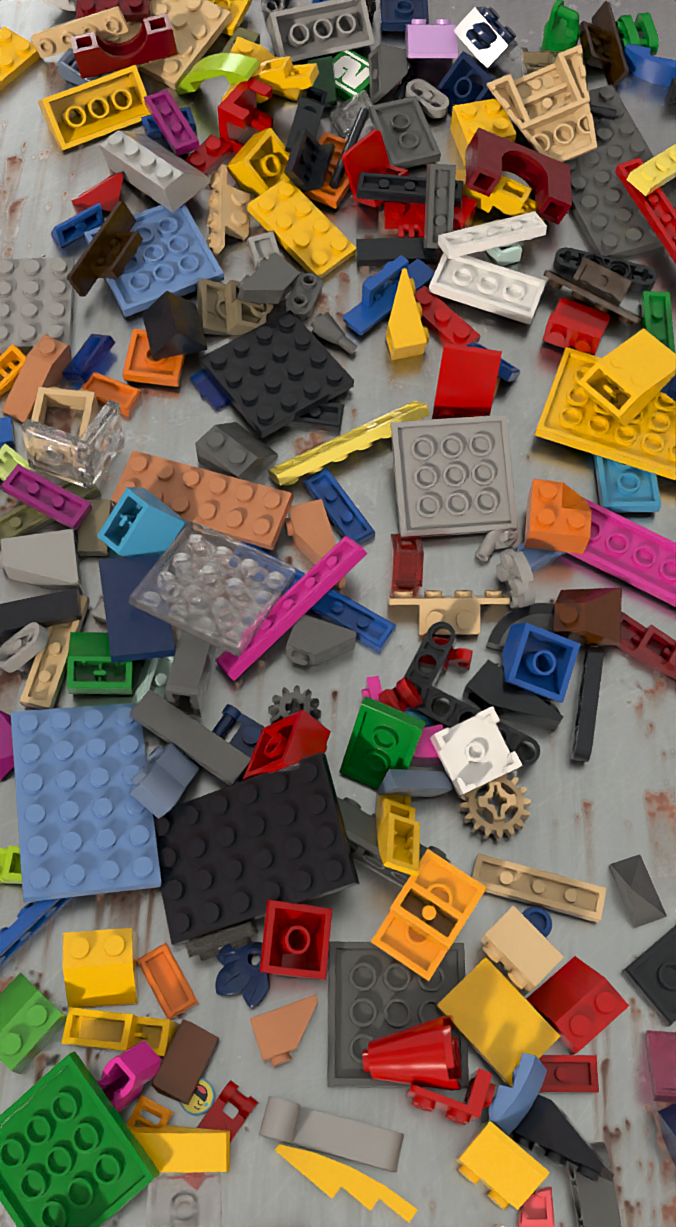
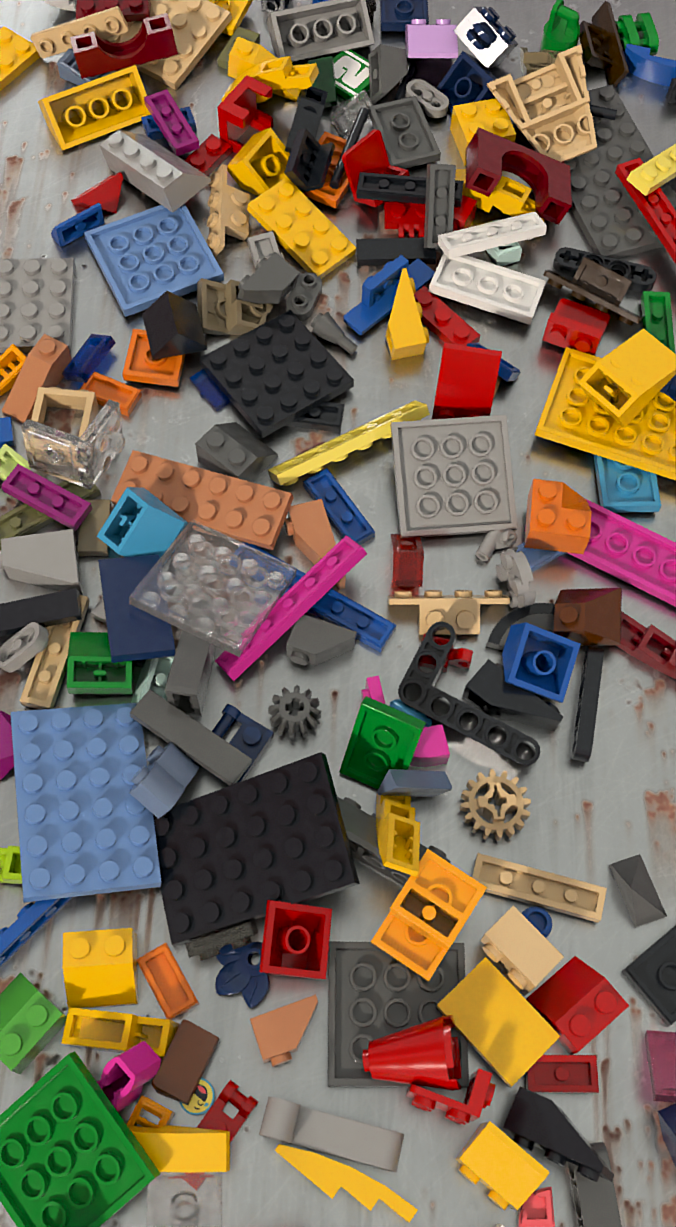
(108, 250): dark brown bracket -> none
(233, 66): lime slope -> none
(287, 743): red slope -> none
(401, 696): red wheel -> none
(474, 752): white panel -> none
(513, 1104): medium blue slope -> none

